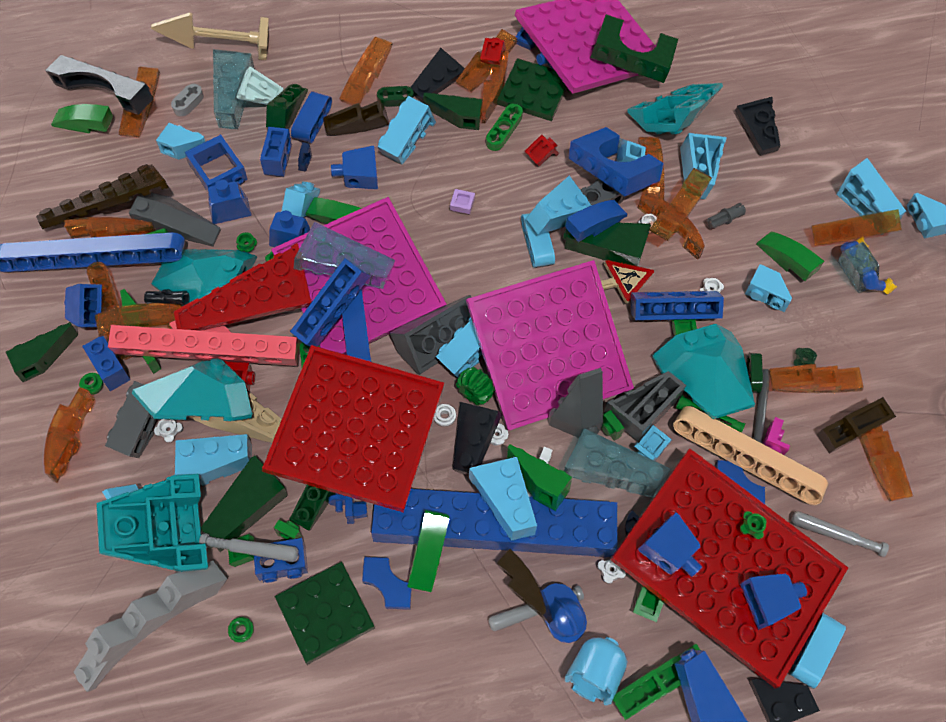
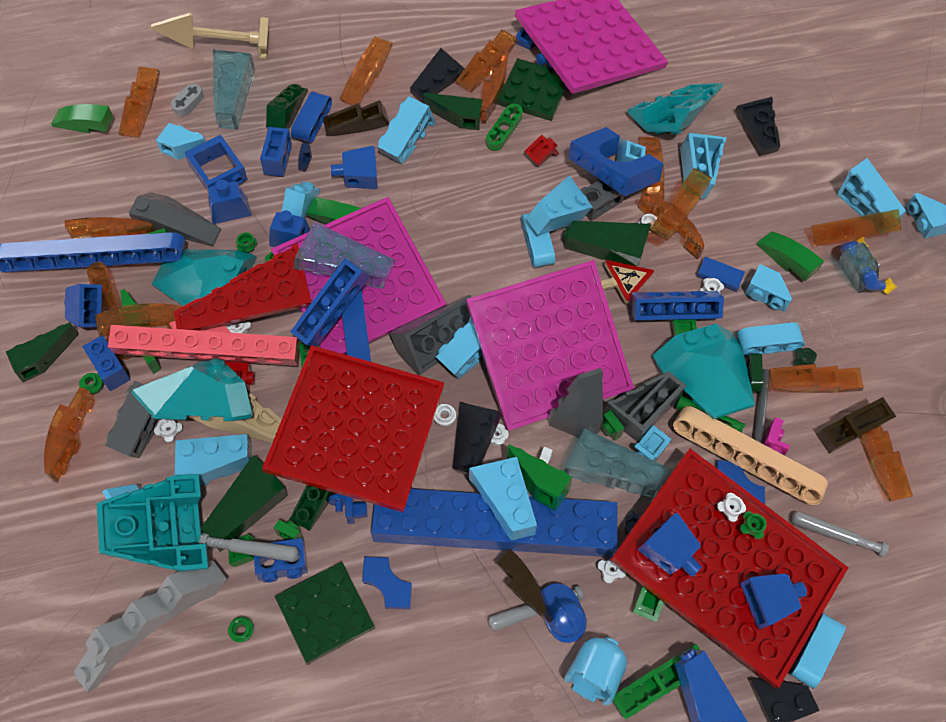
(71, 74): black arch -> none
(106, 196): dark brown wing -> none
(167, 296): black pin -> none
(243, 327): none -> white plate
(257, 87): light aqua wing -> none
(394, 95): dark green beam -> none
(428, 551): green slope -> none
(462, 201): lavender plate -> none
(475, 386): green gear -> none
(492, 51): red bracket -> none
(594, 219): blue slope -> none
(650, 64): dark green arch -> none
(726, 215): dark grey axle -> none
(726, 274): none -> blue tile
(736, 502): none -> white plate
(770, 338): none -> medium azure beam

